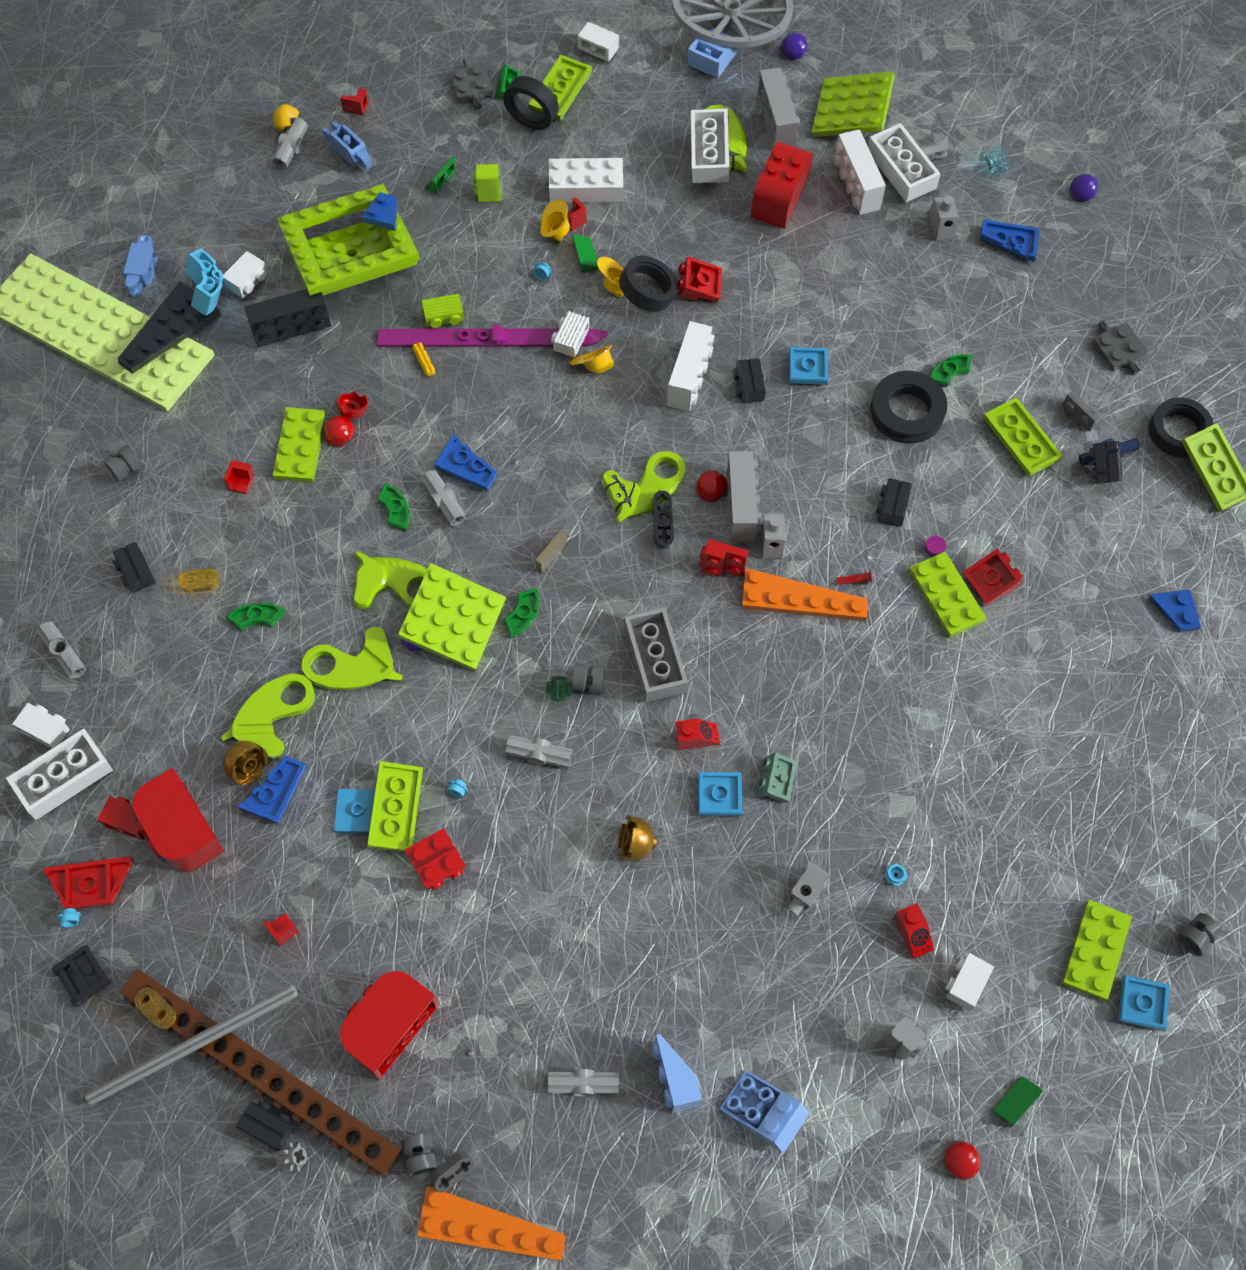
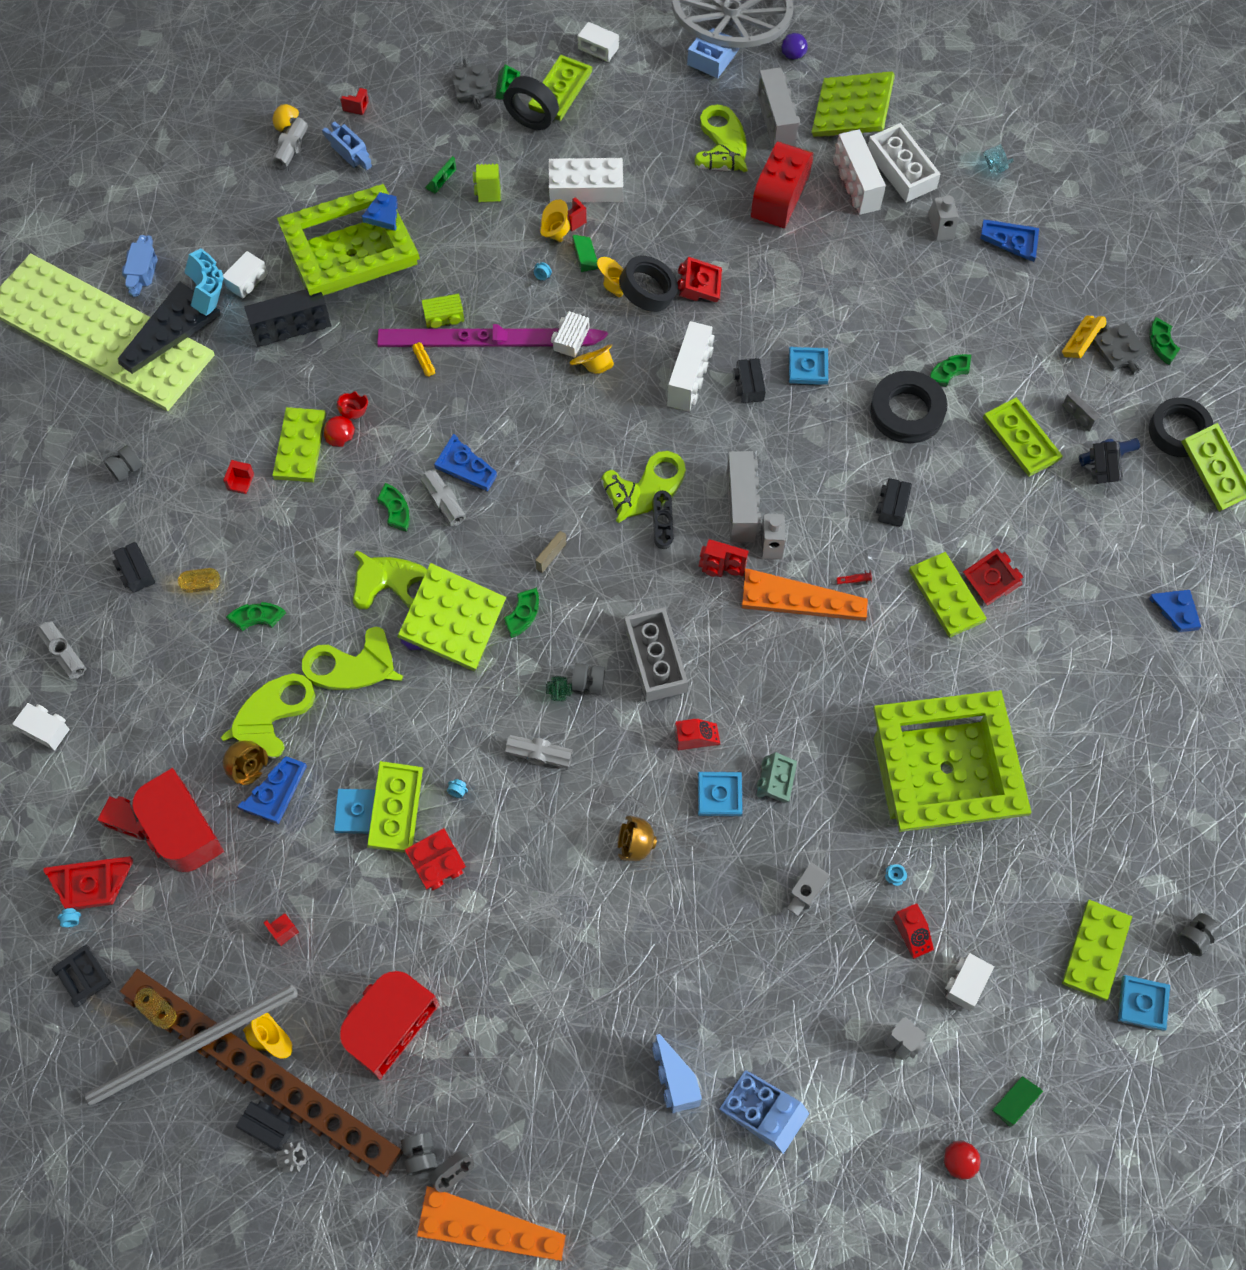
(59, 774): white brick -> none
(268, 1036): none -> yellow piece
(583, 1082): light grey piece -> none
(709, 145): white brick -> none
(711, 485): red hair -> none
(935, 545): magenta tile -> none
(936, 151): light grey bar -> none
(982, 755): none -> lime piece
(1083, 336): none -> yellow plate
(1084, 187): dark purple hair -> none
(1162, 342): none -> green tile

